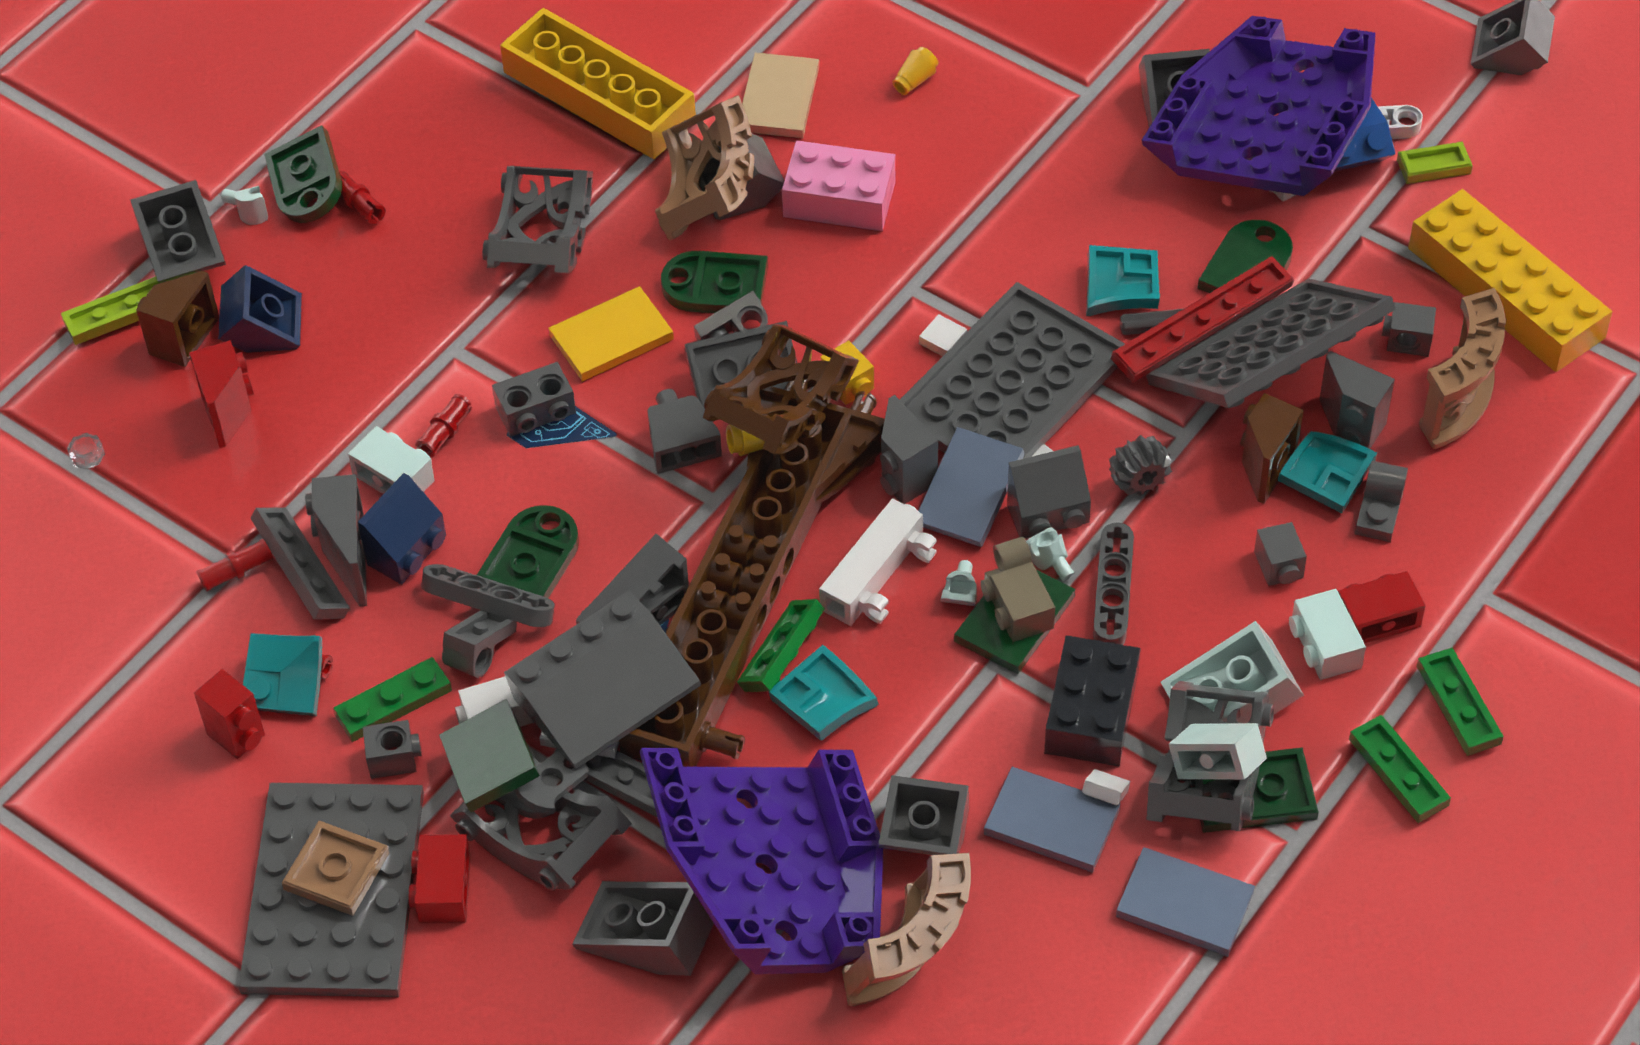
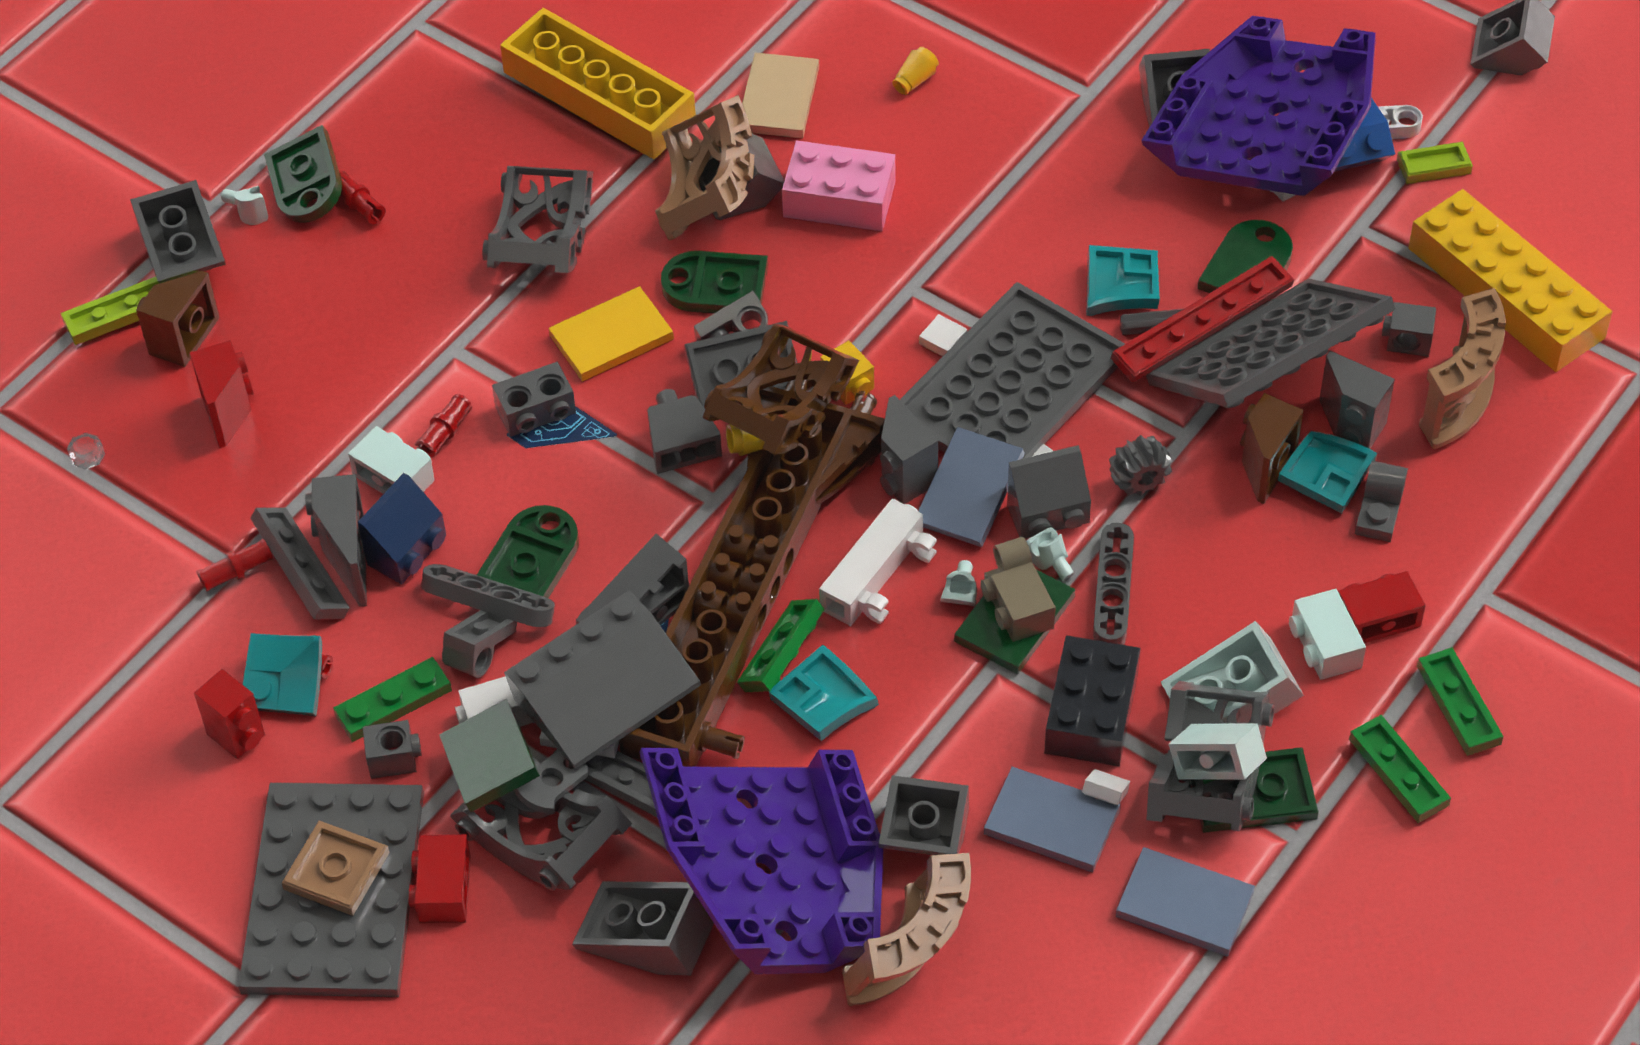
(259, 313): dark blue slope -> none
(1280, 554): dark grey brick -> none

